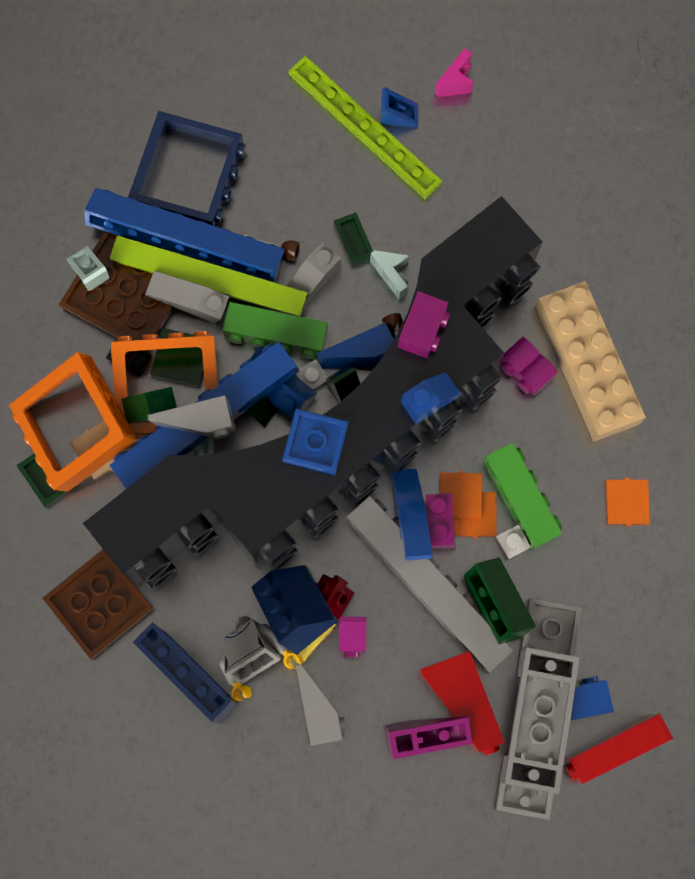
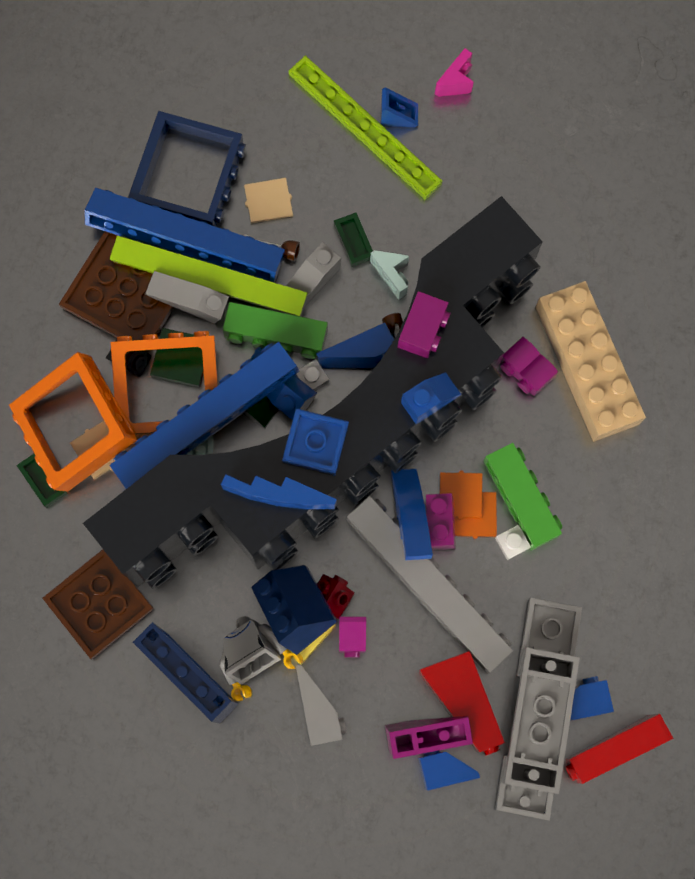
(88, 268): light aqua slope -> none
(141, 405): dark green slope -> none
(204, 418): light grey slope -> none
(268, 200): none -> tan piece
(290, 494): none -> blue slope
(343, 382): dark green slope -> none
(443, 769): none -> blue slope
(499, 600): dark green brick -> none
(627, 502): orange piece -> none

